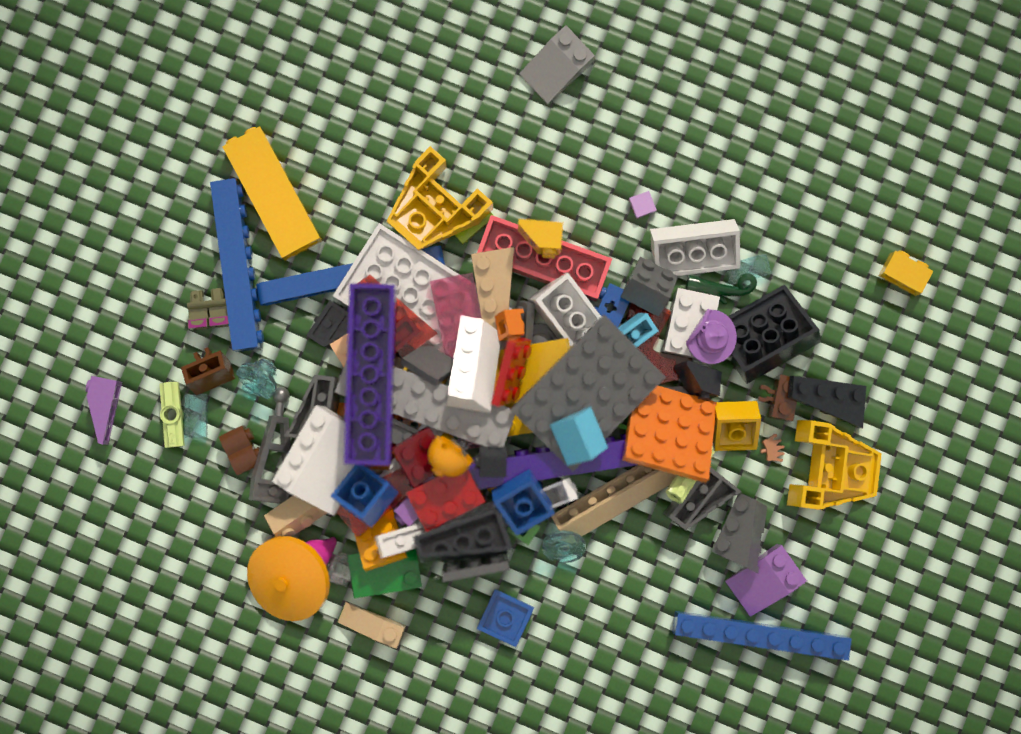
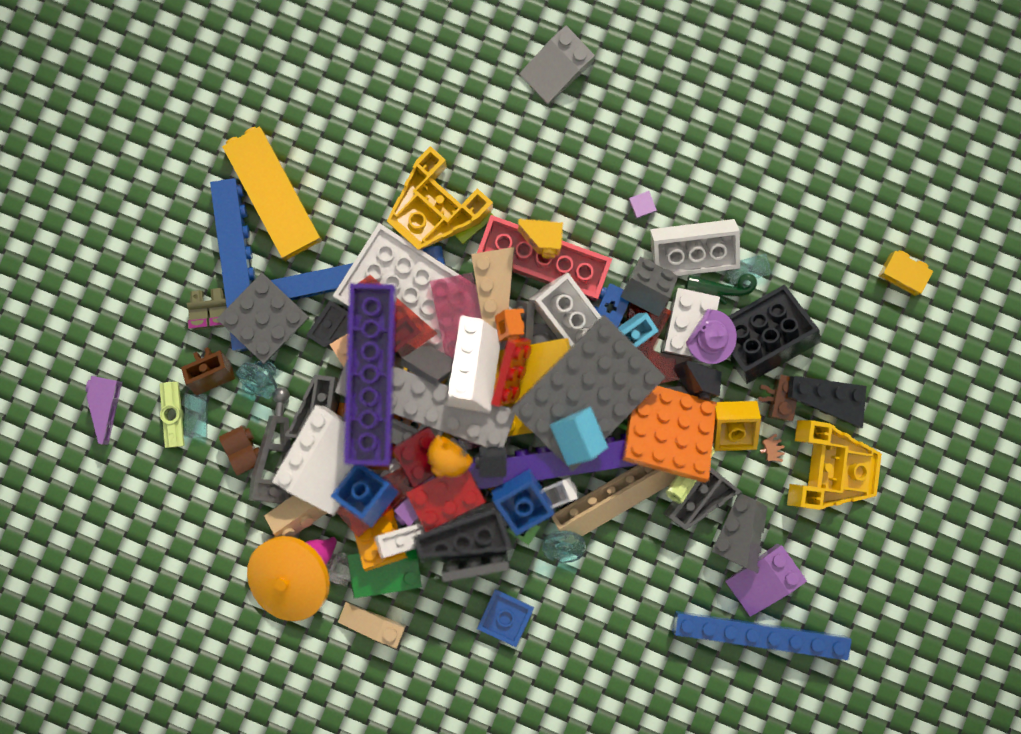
(263, 318): none -> dark grey plate

